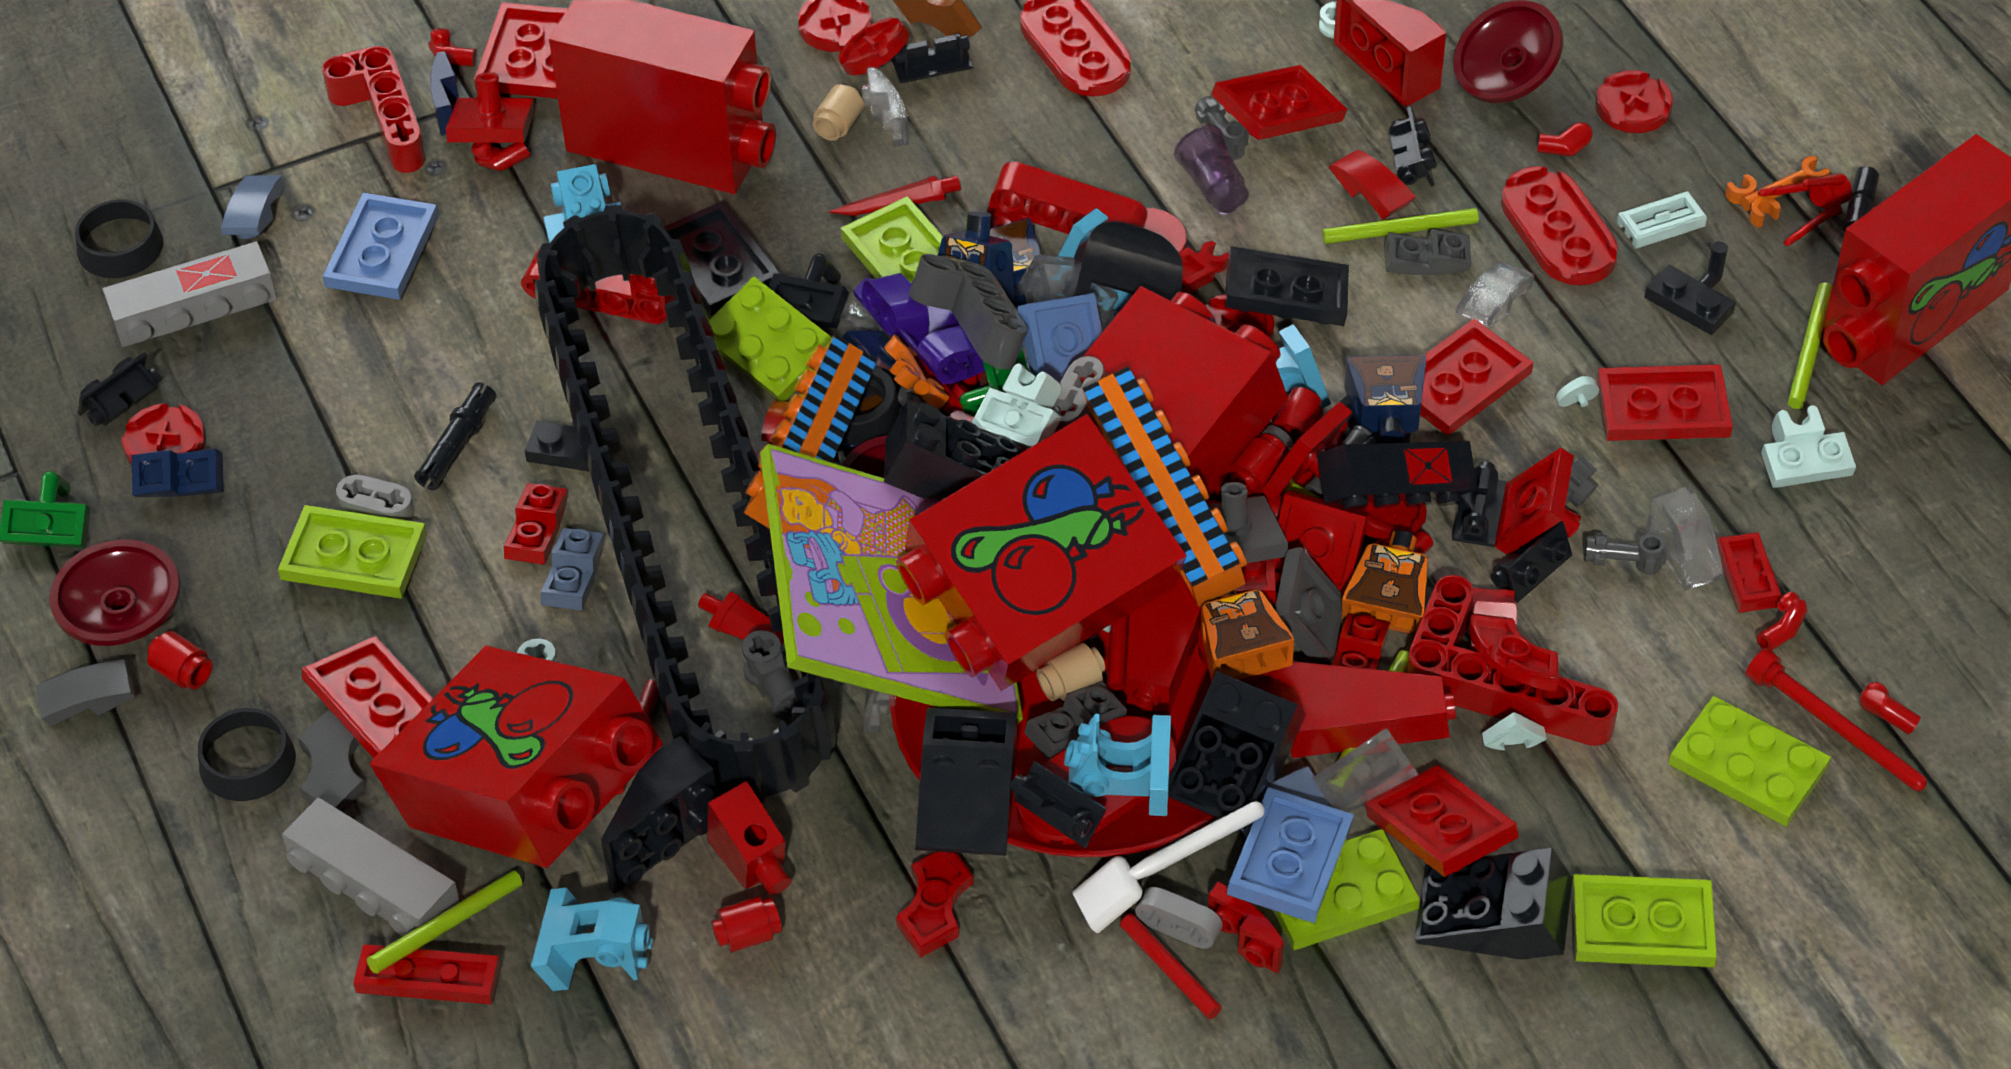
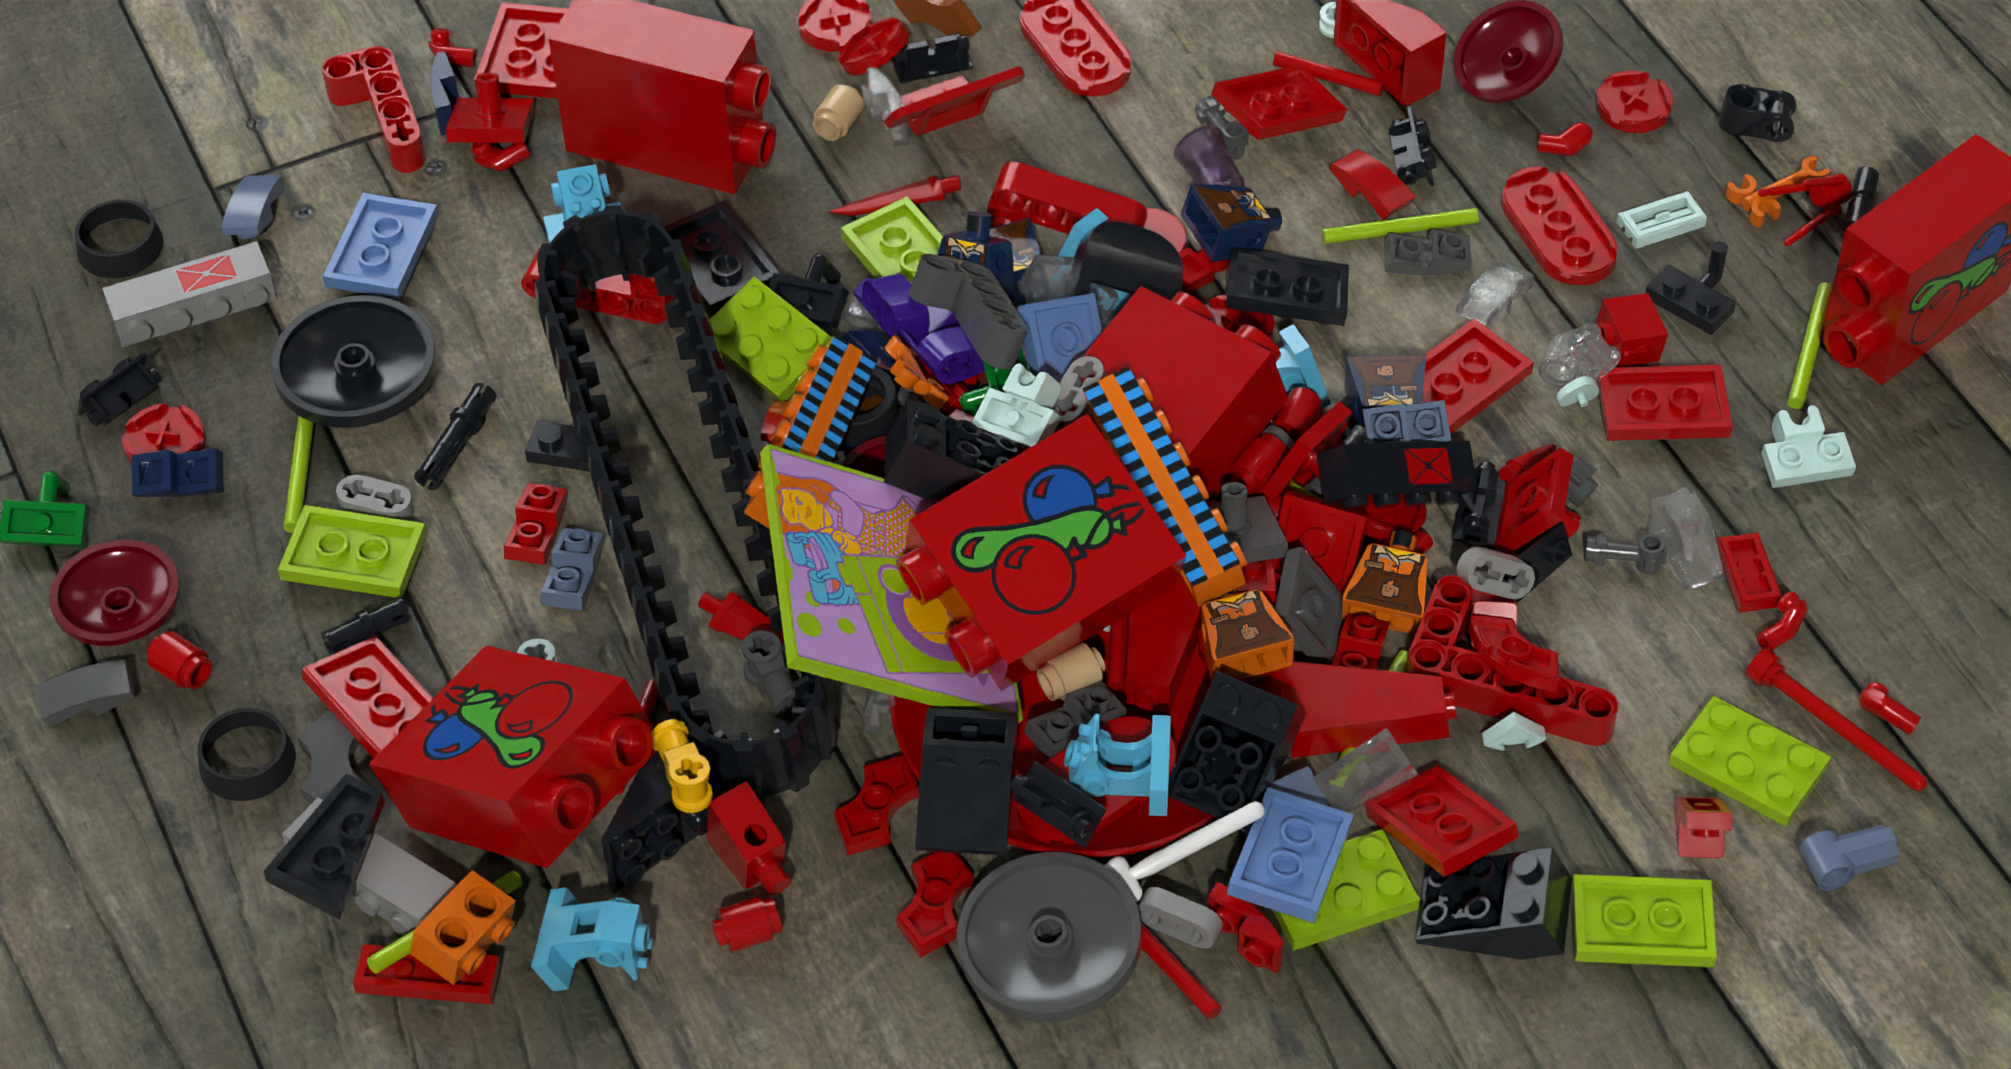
(298, 473): none -> lime bar
(329, 847): none -> black wing
(353, 361): none -> black dish
(366, 625): none -> black pin
(455, 923): none -> orange brick
(684, 766): none -> yellow connector
(866, 819): none -> red tile
(950, 101): none -> red plate
(1049, 936): none -> dark grey dish
(1228, 218): none -> dark blue torso
(1331, 74): none -> red bar
(1407, 423): none -> sand blue slope
(1499, 565): none -> light grey beam
(1525, 461): none -> red helmet
(1577, 355): none -> clear piece
(1633, 328): none -> red head
(1701, 826): none -> red slope
(1754, 110): none -> black piece
(1837, 859): none -> sand blue piece

